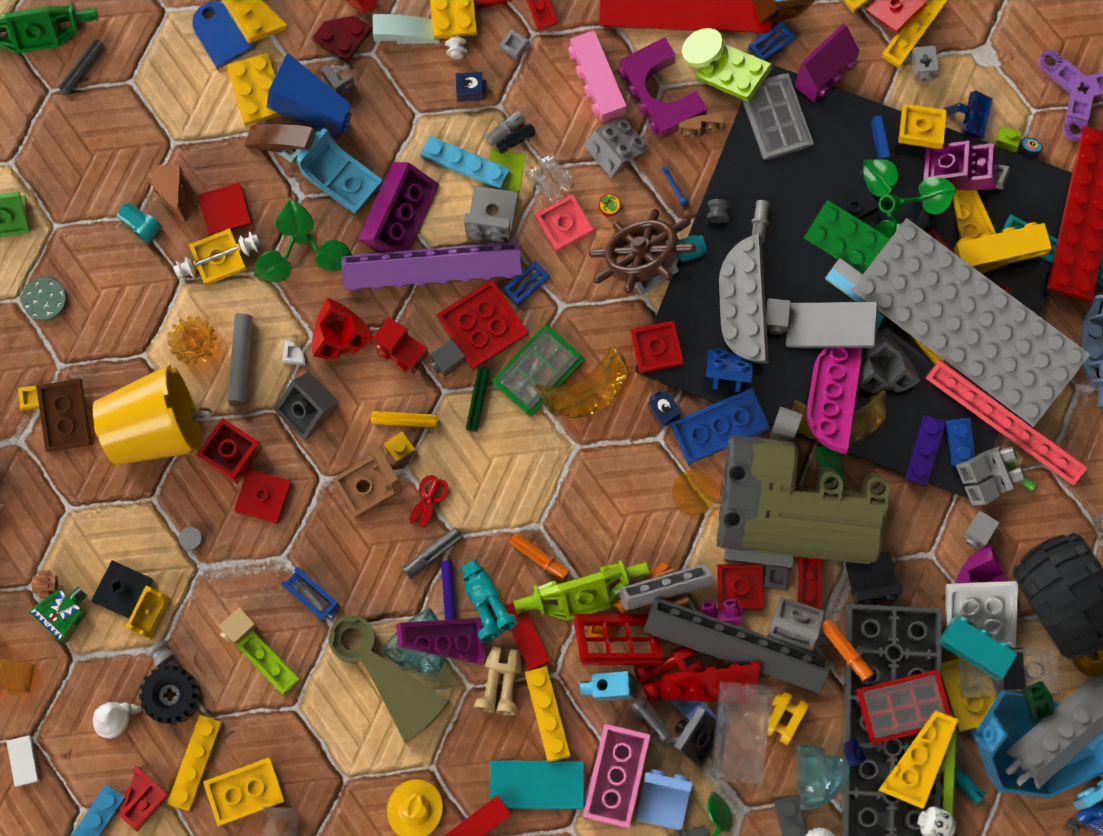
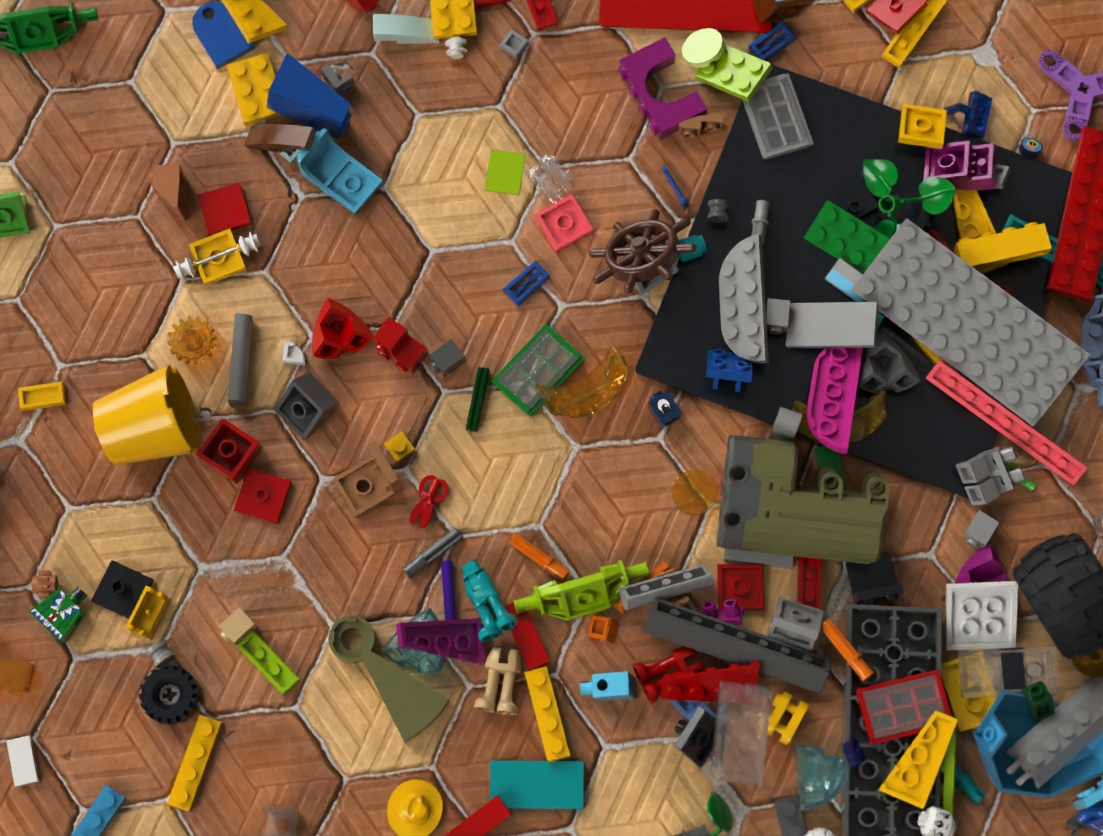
(44, 299): sand green tile -> none
(64, 415): reddish brown tile -> none
(81, 66): dark grey axle -> none
(112, 718): white hat -> none
(141, 799): red wing -> none
(143, 225): teal piece -> none
(190, 538): light grey tile -> none
(244, 791): yellow plate -> none
(298, 223): green plant -> none
(311, 595): blue window -> none
(342, 36): dark red plate -> none
(398, 209): magenta slope -> none
(404, 419): yellow axle -> none
(431, 265): medium lavender brick -> none
(465, 163): medium azure plate -> none
(470, 86): dark blue brick -> none
(482, 324): red plate -> none
(491, 228): light grey bracket -> none
(504, 128): light grey axle -> none
(515, 138): black axle -> none
(597, 76): bright pink brick -> none
(609, 205): tile -> none
(609, 658): red piece -> none
(615, 145): light grey bracket -> none
(616, 776): bright pink brick -> none
(644, 713): dark grey plate -> none
(656, 347): red plate -> none
(664, 799): light blue bracket -> none
(709, 428): blue tile -> none
(776, 577): dark grey tile -> none
(827, 64): magenta slope -> none
(880, 138): blue tile -> none
(924, 450): dark purple plate -> none
(928, 56): light grey brick -> none
(960, 440): blue plate -> none
(977, 647): teal brick -> none
(1008, 139): lime plate -> none

